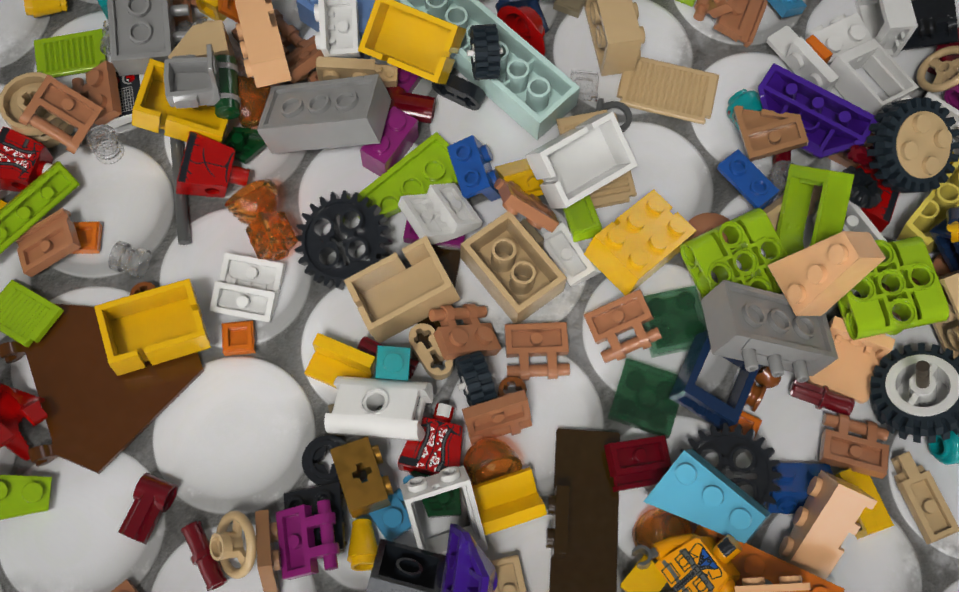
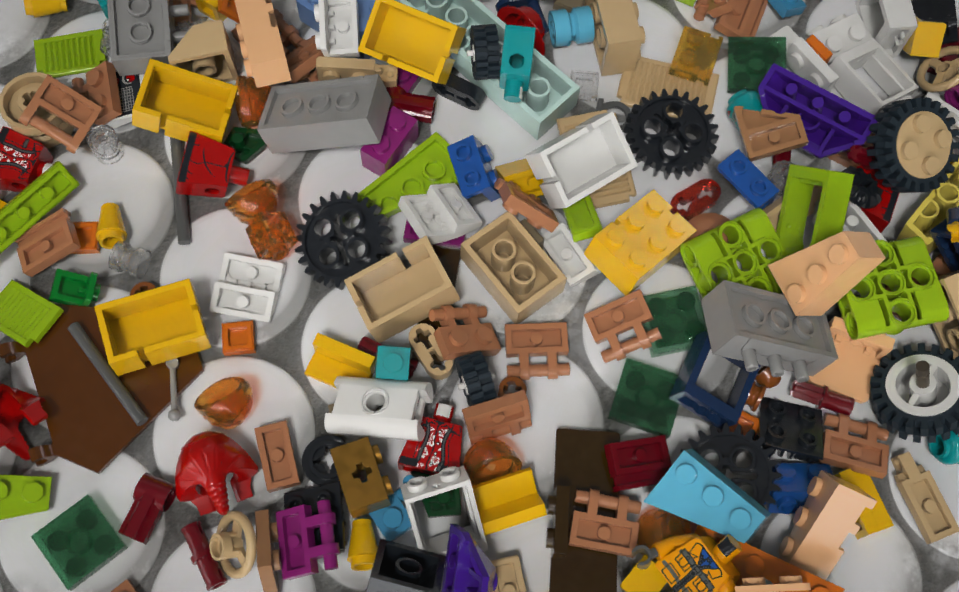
(74, 288): none -> green bracket
(79, 542): none -> clear green plate
(108, 374): none -> dark grey bar
(110, 226): none -> yellow cone
(174, 414): none -> light grey hinge
(203, 81): light grey piece -> none
(206, 462): none -> red piece
(226, 402): none -> clear orange hat
(277, 456): none -> nougat plate
(516, 61): none -> teal torso
(571, 26): none -> medium azure wheel
(602, 532): none -> nougat plate
(671, 133): none -> black gear
(691, 195): none -> clear red beam
(695, 55): none -> clear yellow plate
(751, 59): none -> clear green plate
(791, 429): none -> black hinge
(926, 39): none -> yellow panel

